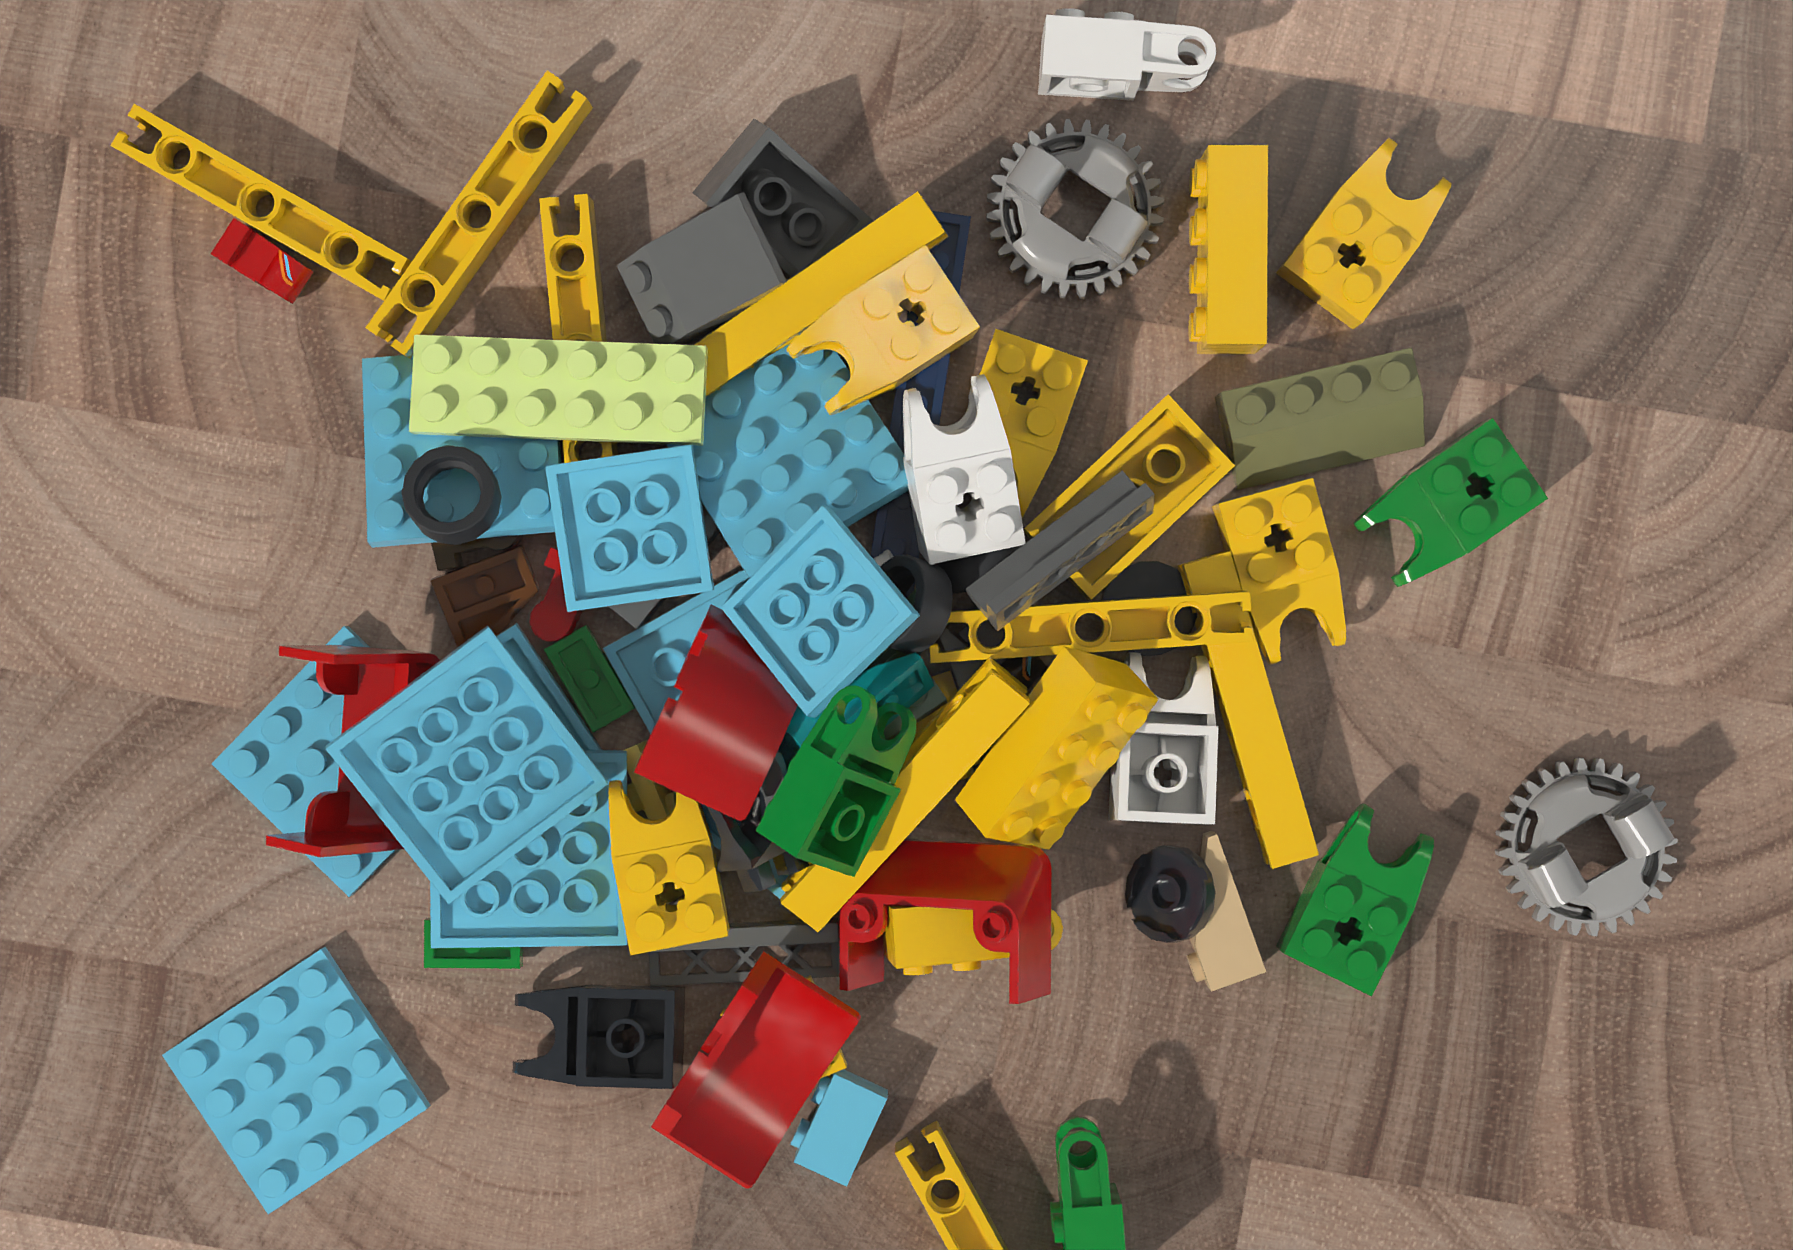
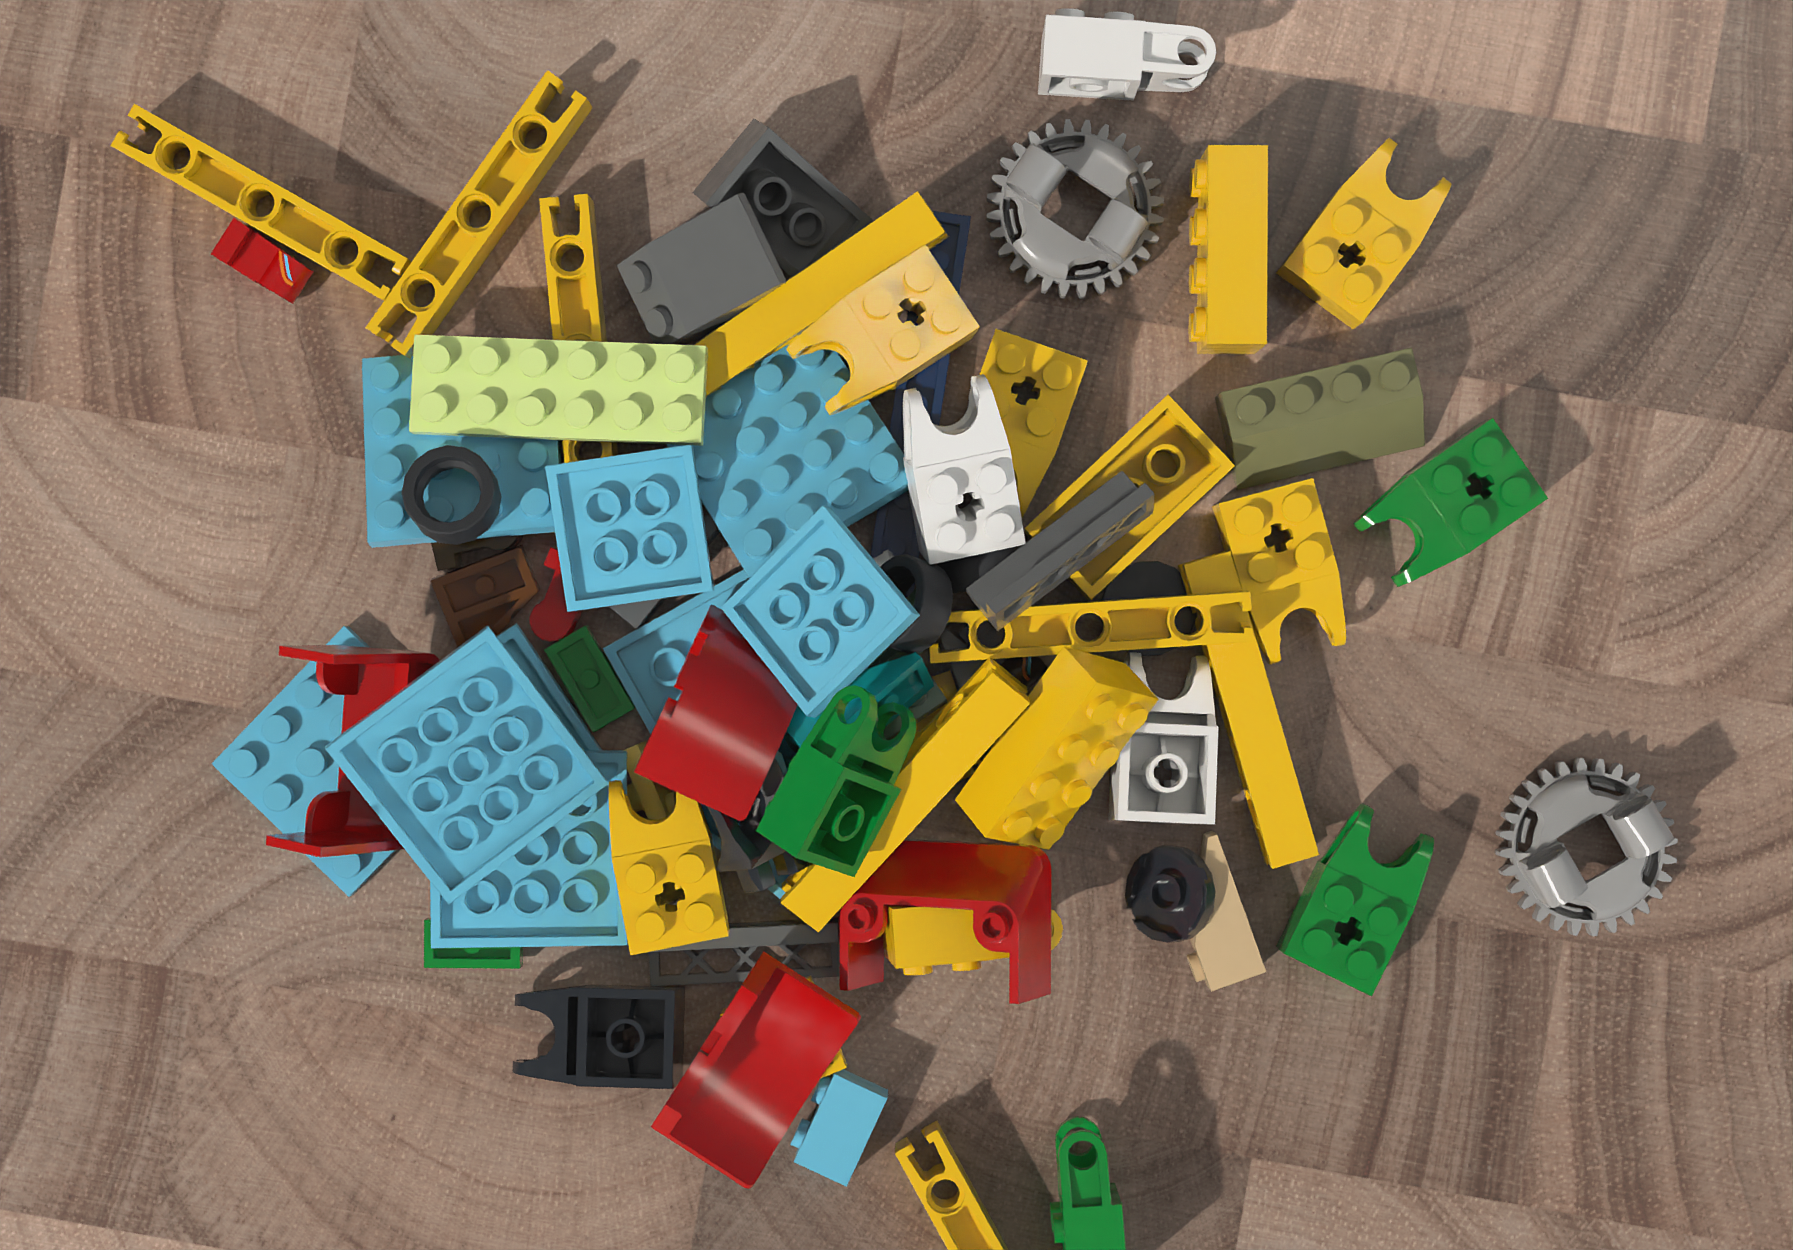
(296, 1080): medium azure plate -> none

